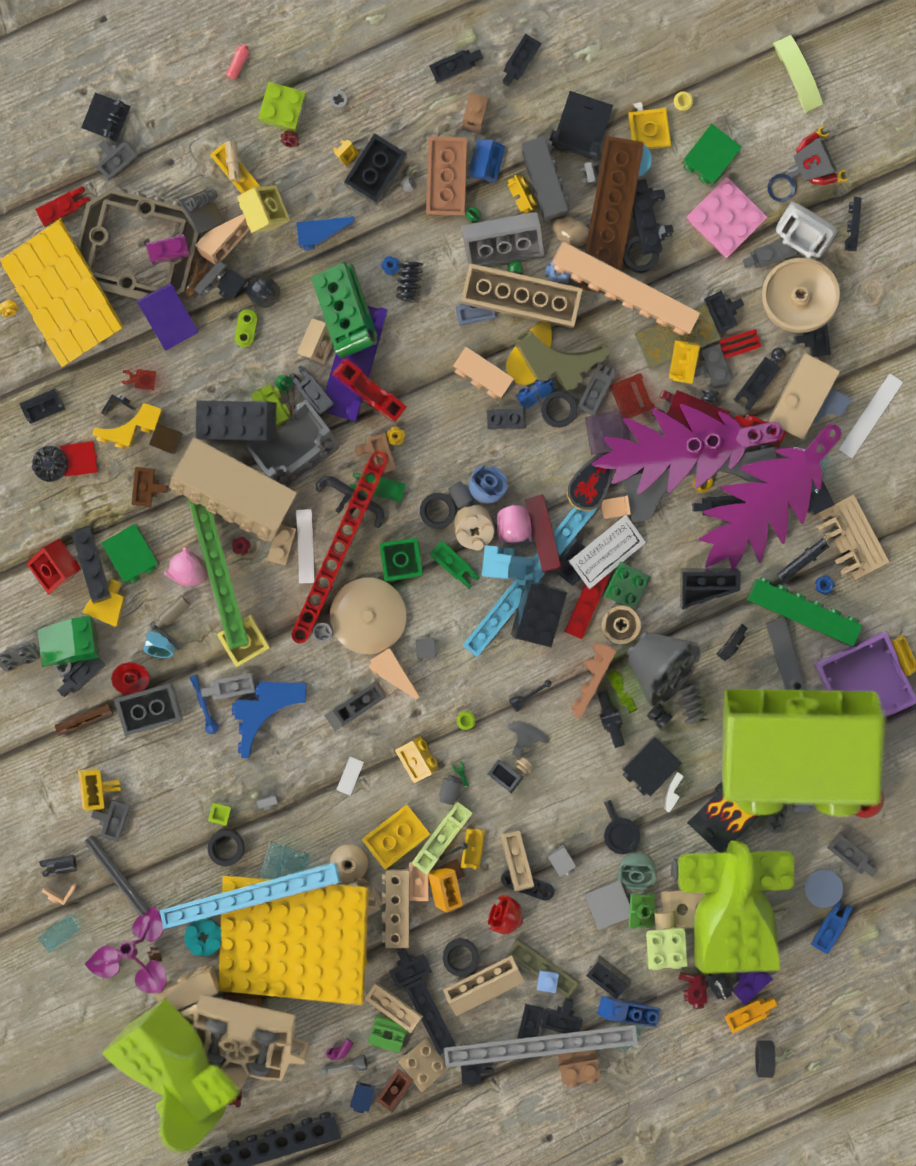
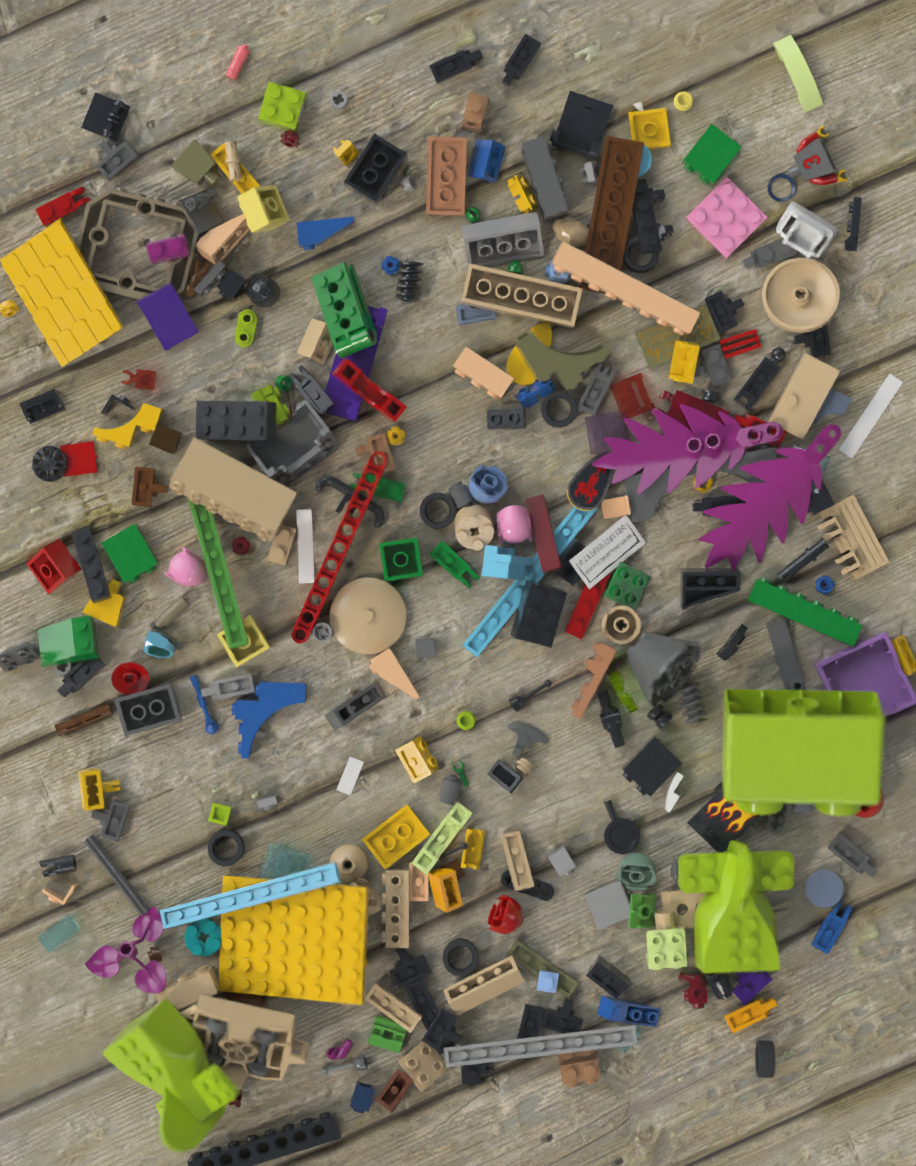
(196, 165): none -> olive torso
(442, 1029): none -> black hinge

